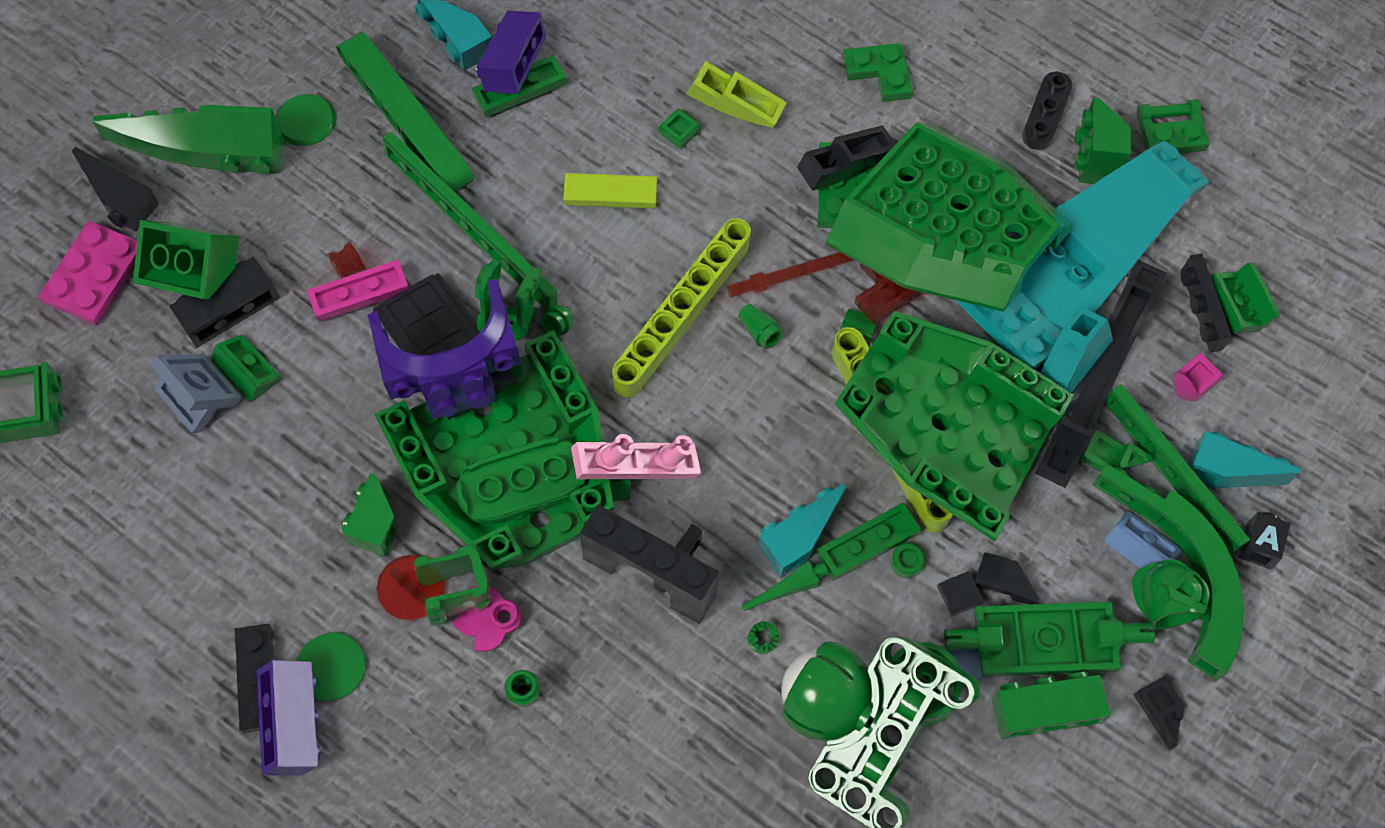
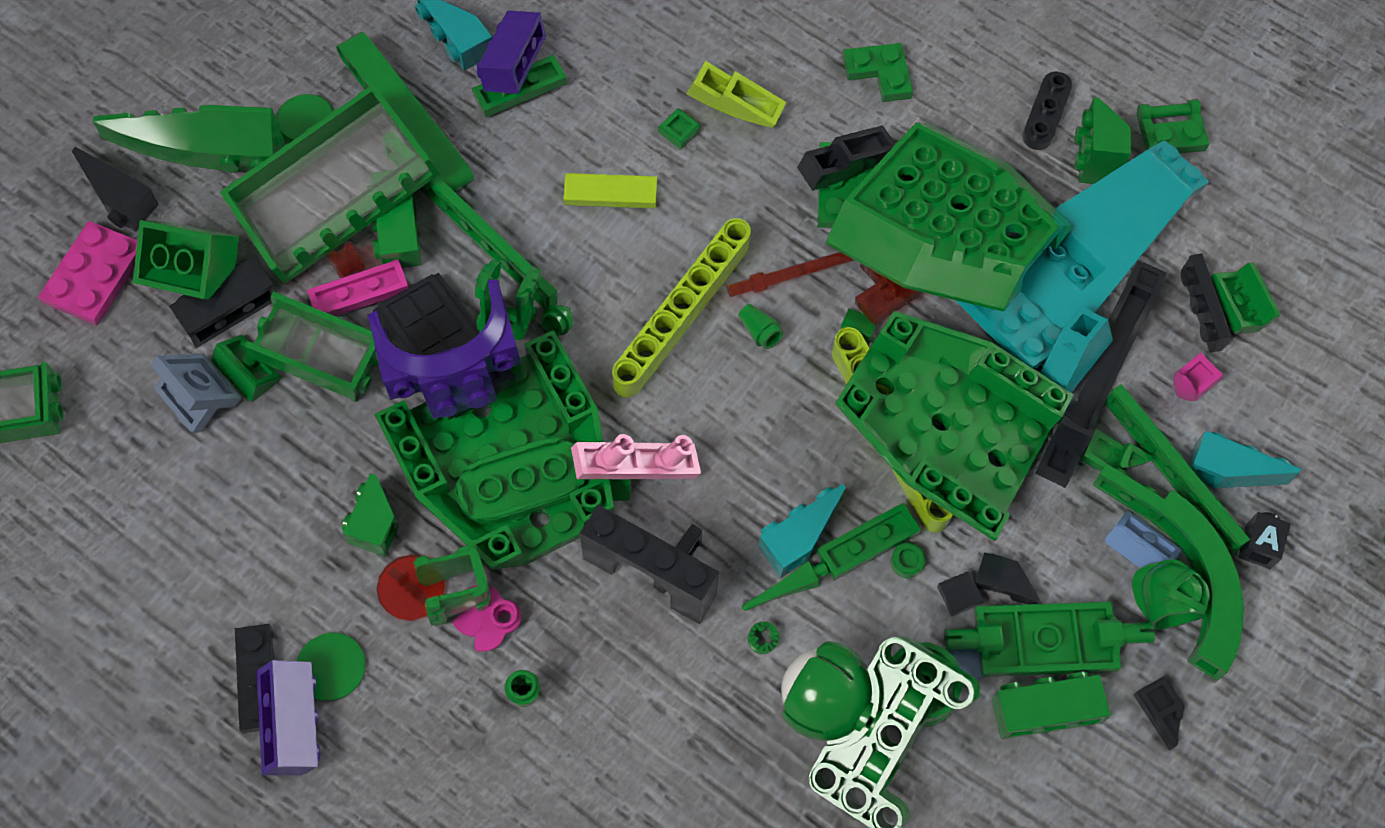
(315, 347): none -> door
(329, 183): none -> clear window
(398, 235): none -> green brick

